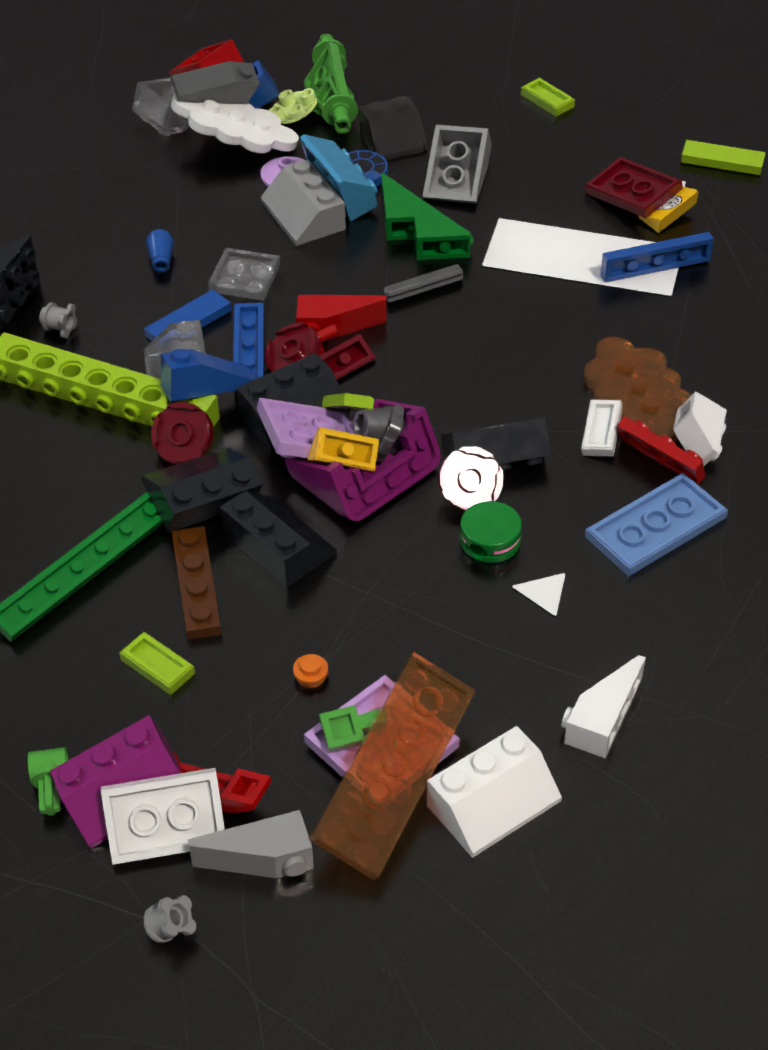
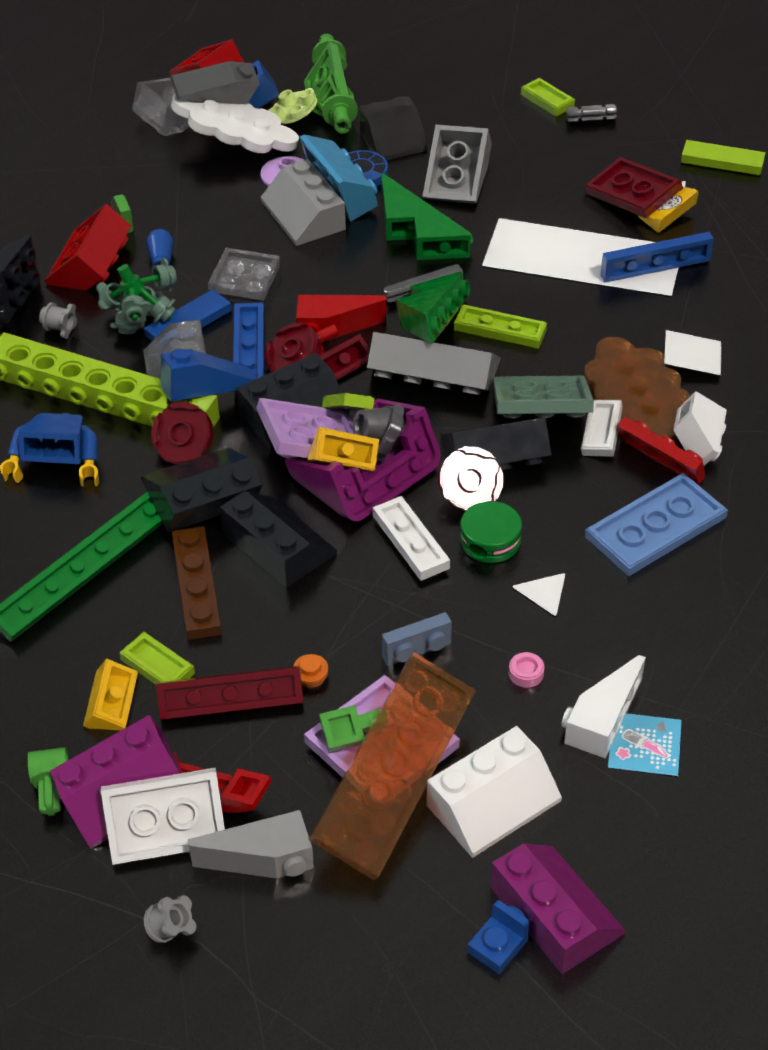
(53, 440): none -> blue torso
(90, 251): none -> red slope
(110, 697): none -> yellow slope
(121, 206): none -> bright green tile
(136, 301): none -> sand green plant
(229, 692): none -> dark red plate
(411, 538): none -> white plate
(418, 637): none -> sand blue plate
(432, 305): none -> green slope
(432, 362): none -> light grey slope
(500, 326): none -> lime tile
(500, 937): none -> blue bracket
(526, 669): none -> bright pink tile
(542, 395): none -> sand green plate
(560, 907): none -> magenta slope
(591, 113): none -> dark grey axle
(647, 745): none -> medium azure sticker
(693, 352): none -> white sticker

